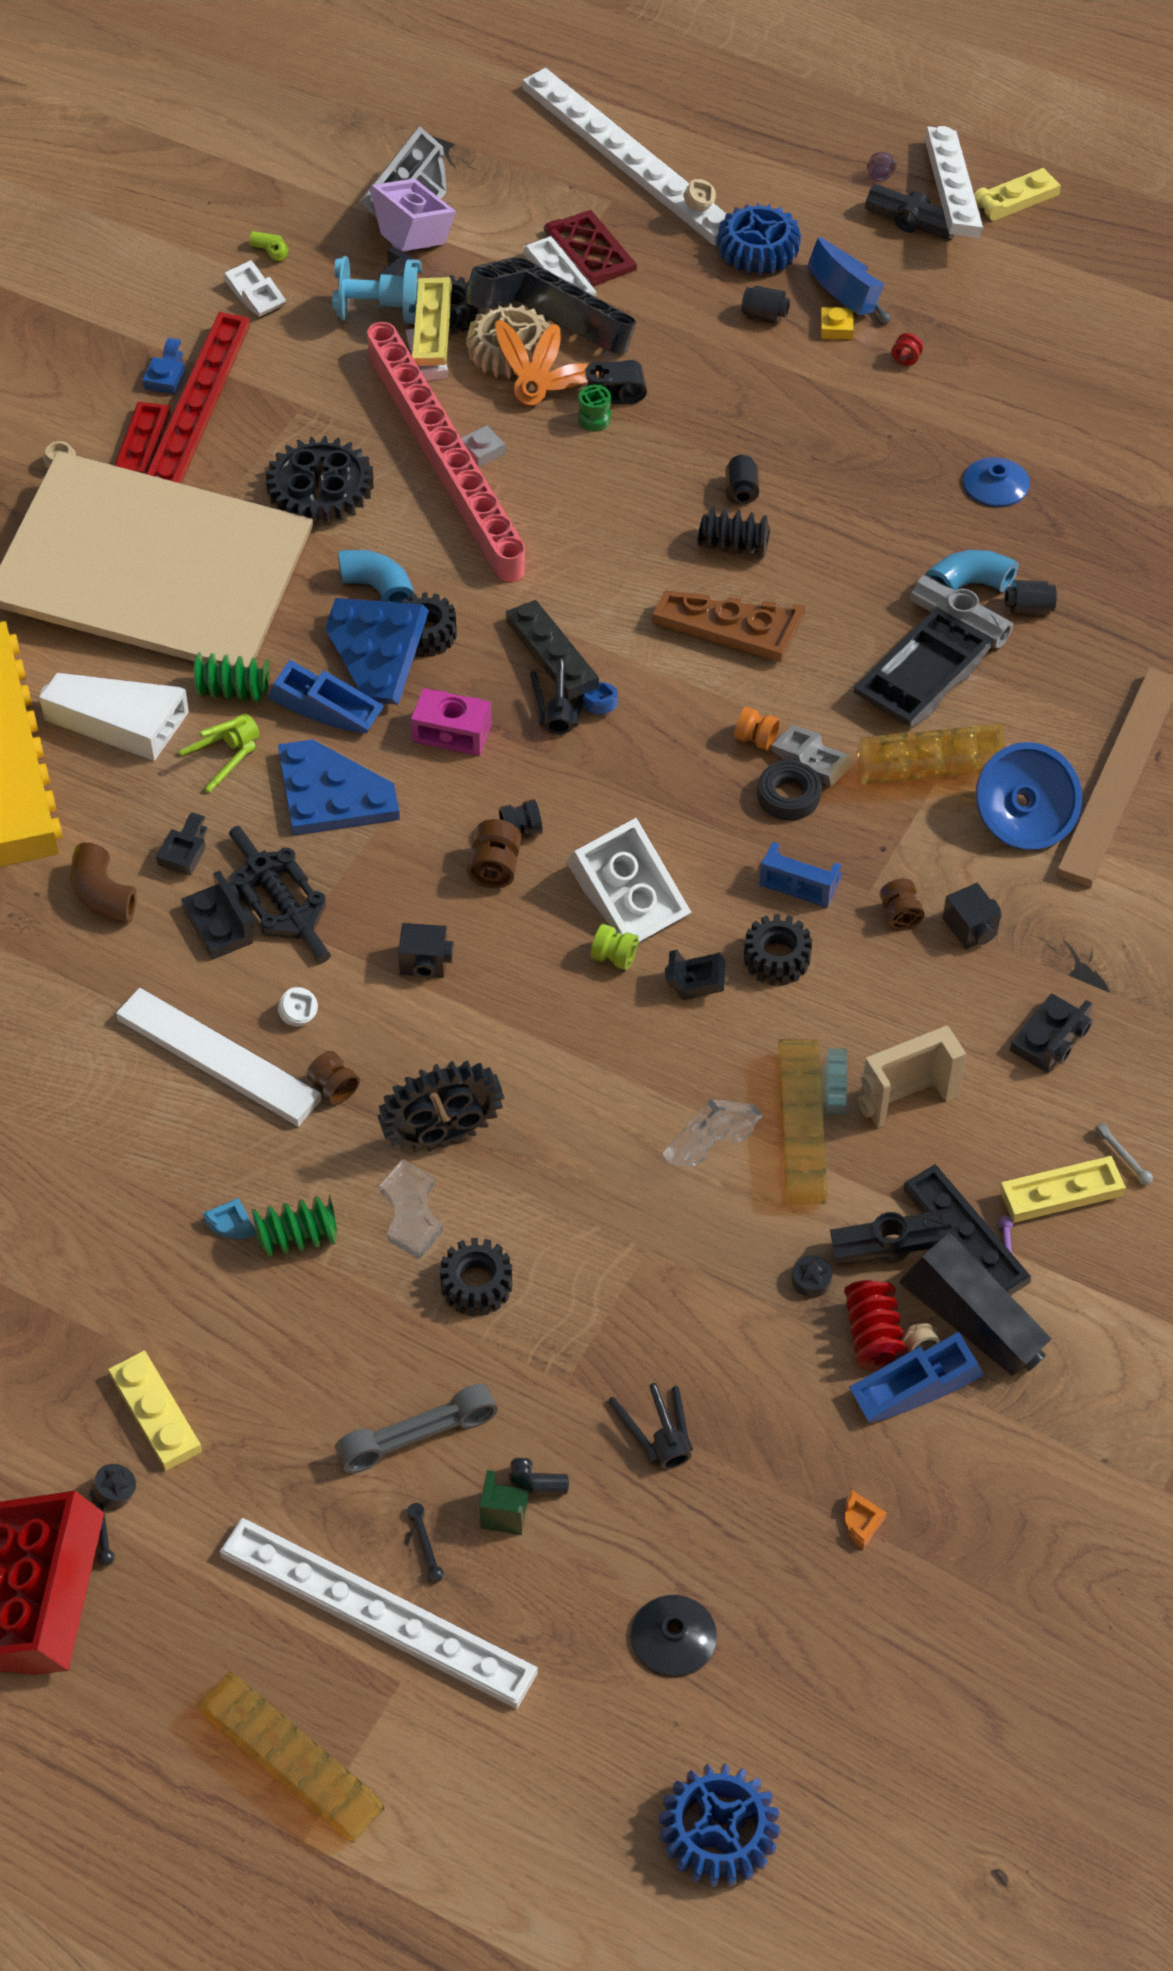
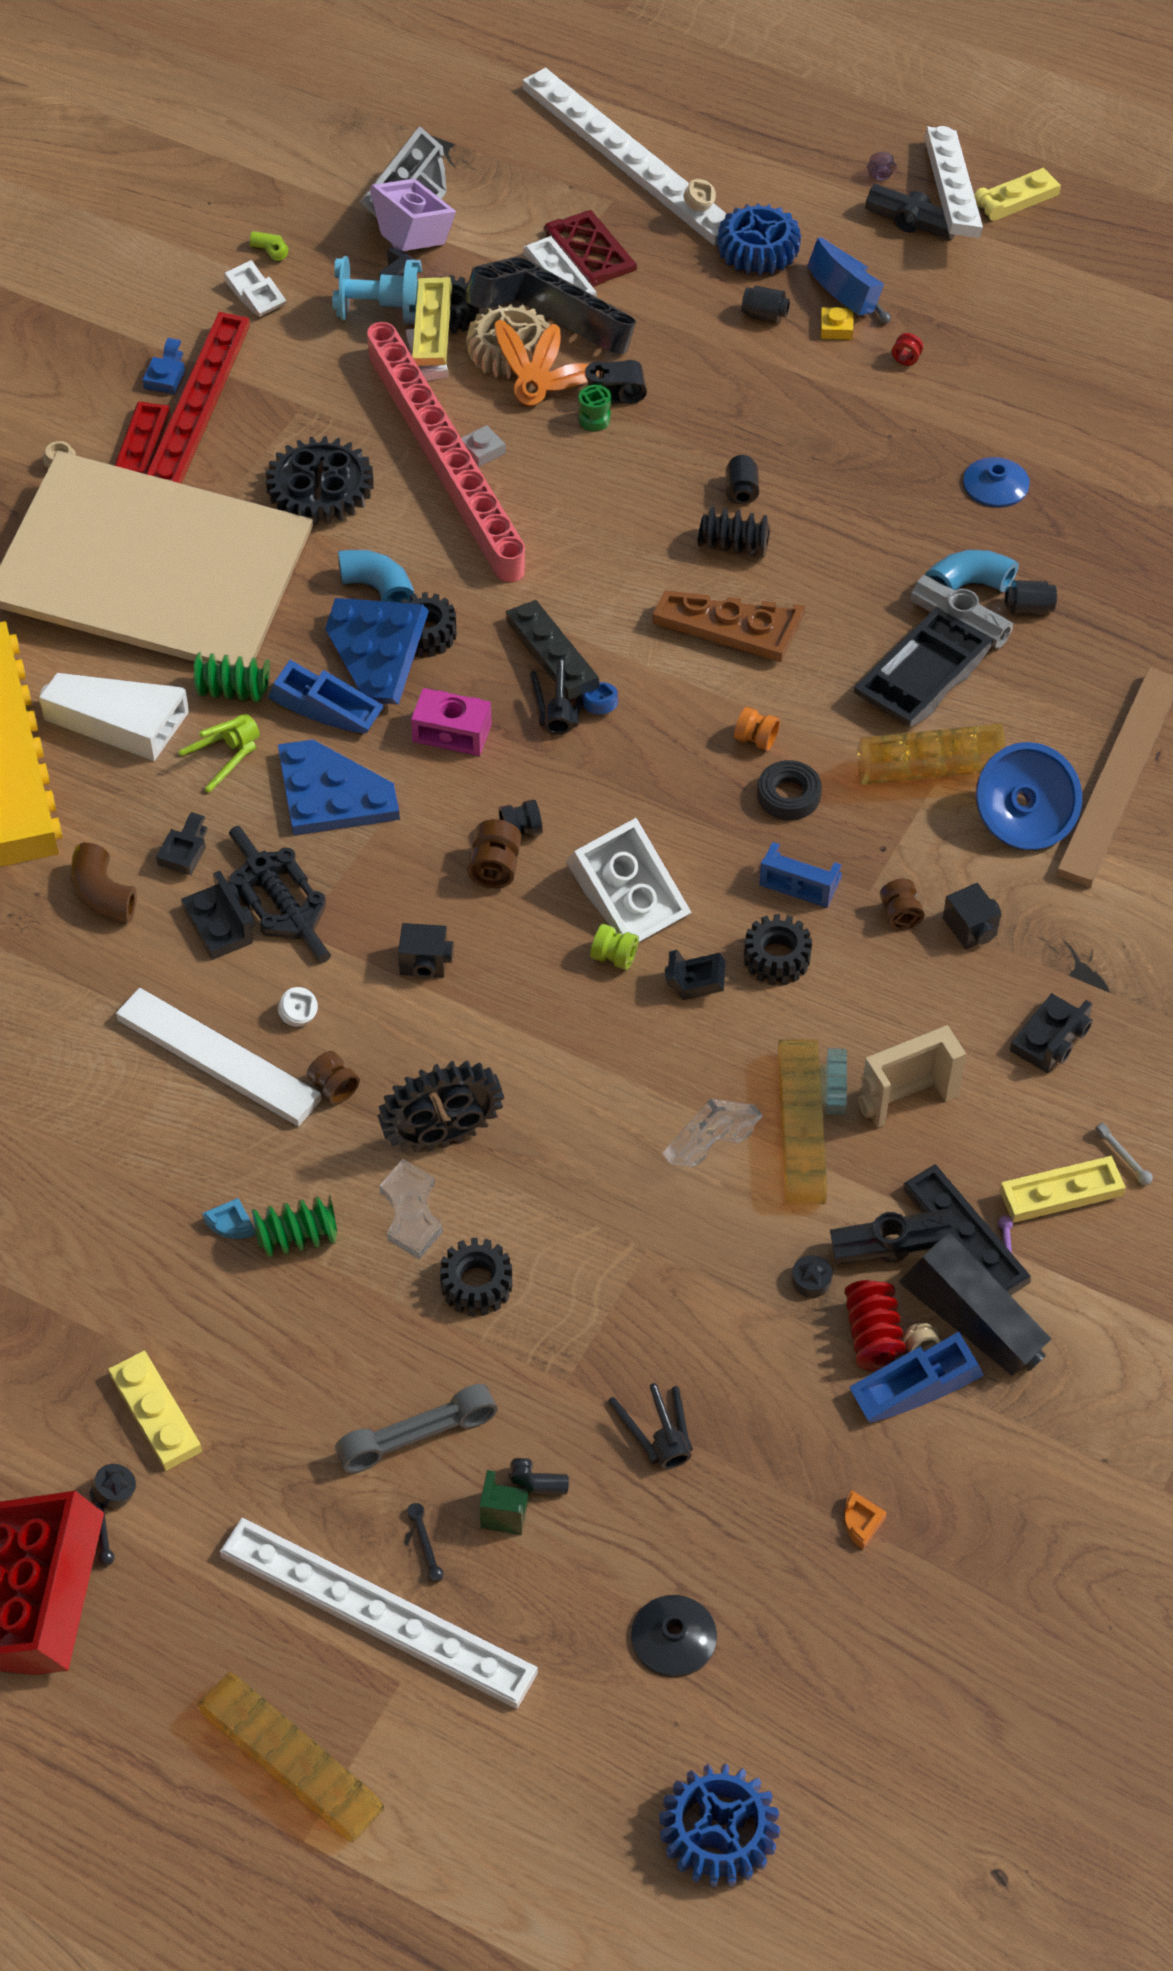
(807, 747): light grey slope -> none

